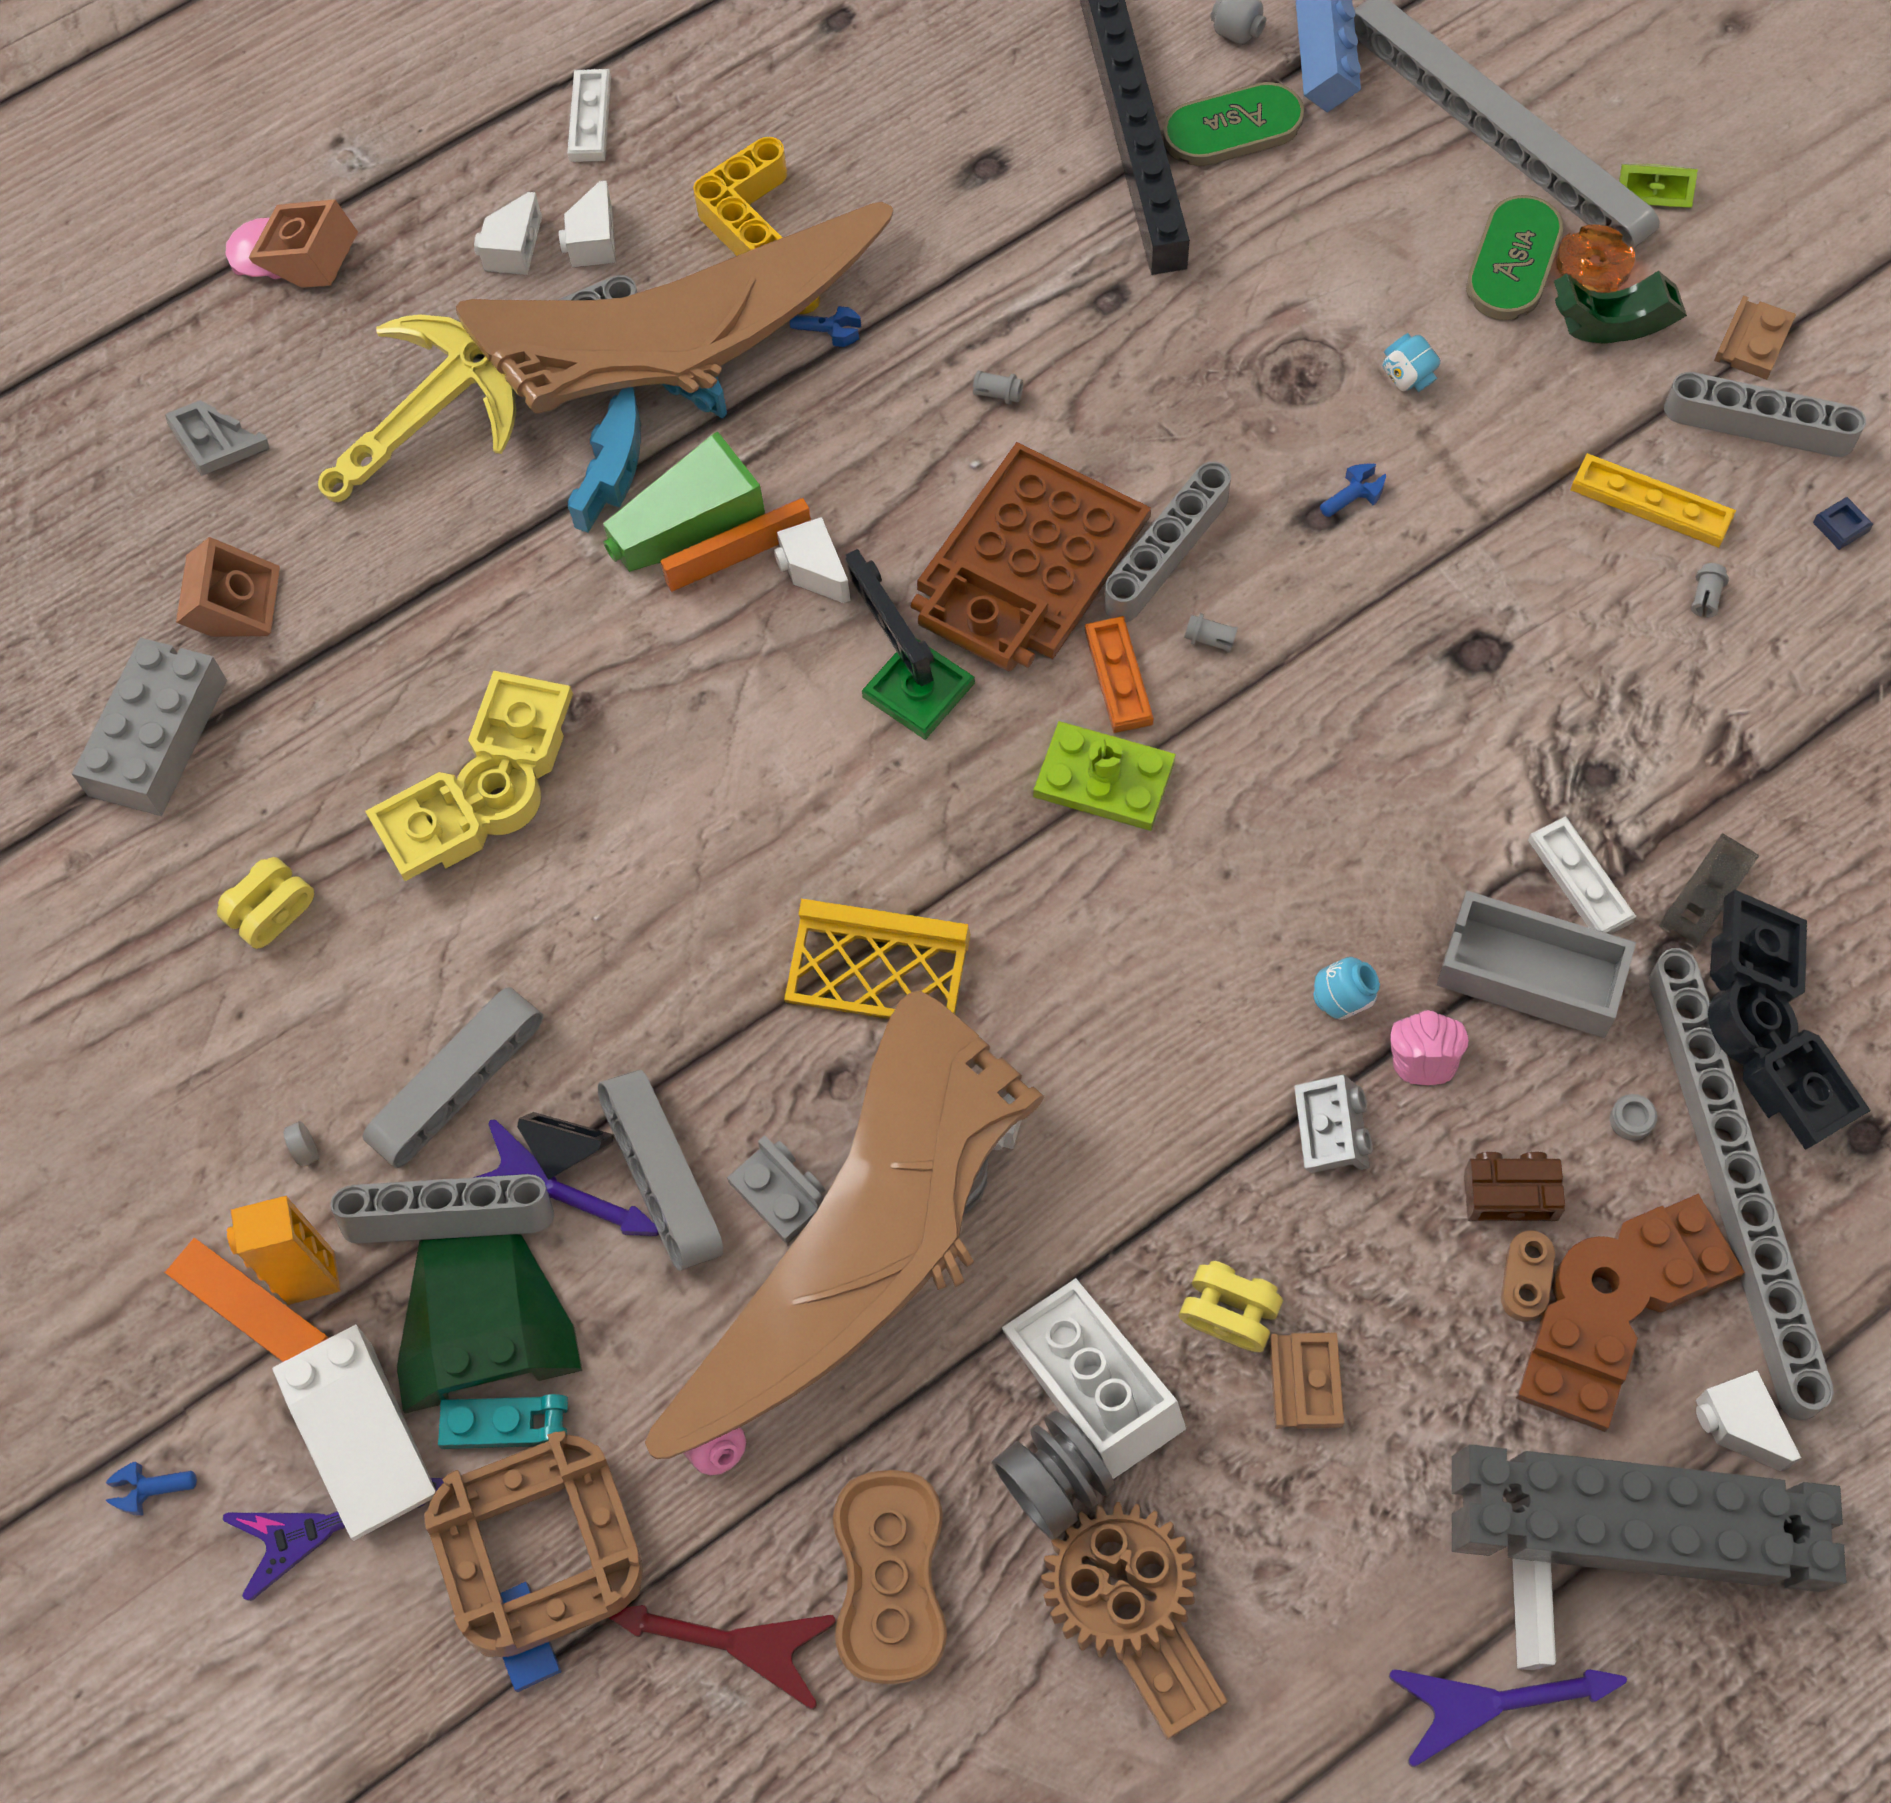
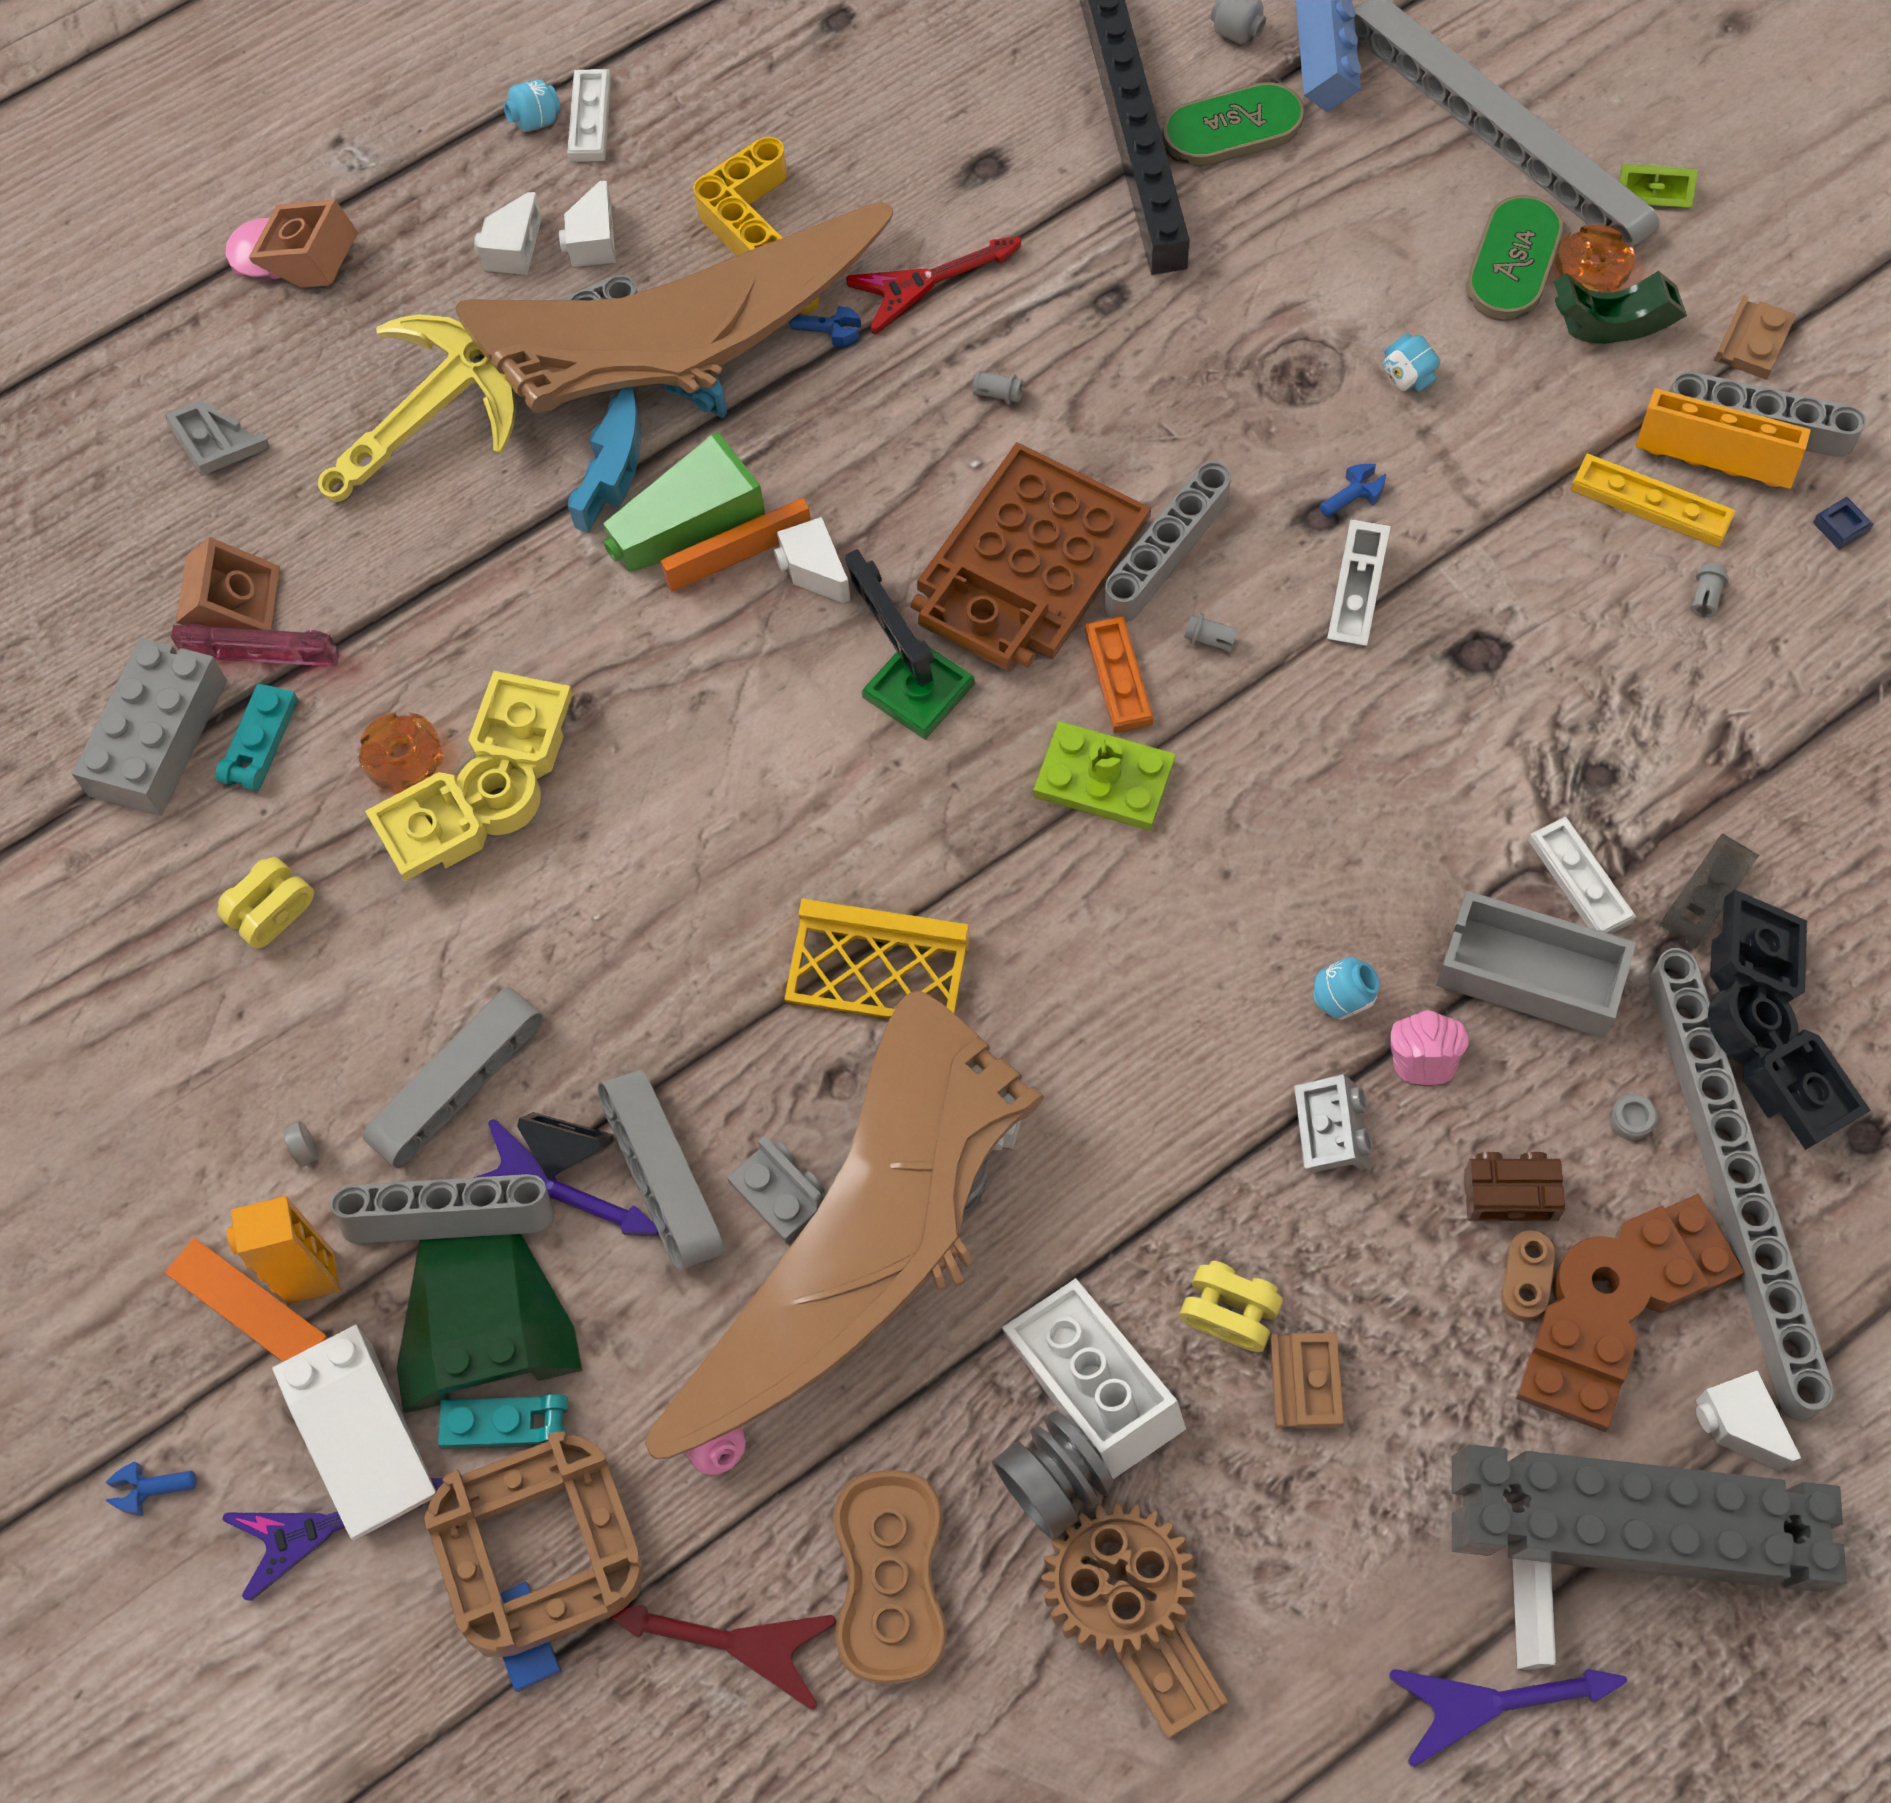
(257, 737): none -> teal plate
(258, 645): none -> clear pink plate
(405, 771): none -> clear orange plate
(532, 105): none -> medium azure head
(905, 287): none -> red piece
(1358, 582): none -> white slope
(1723, 438): none -> light orange brick

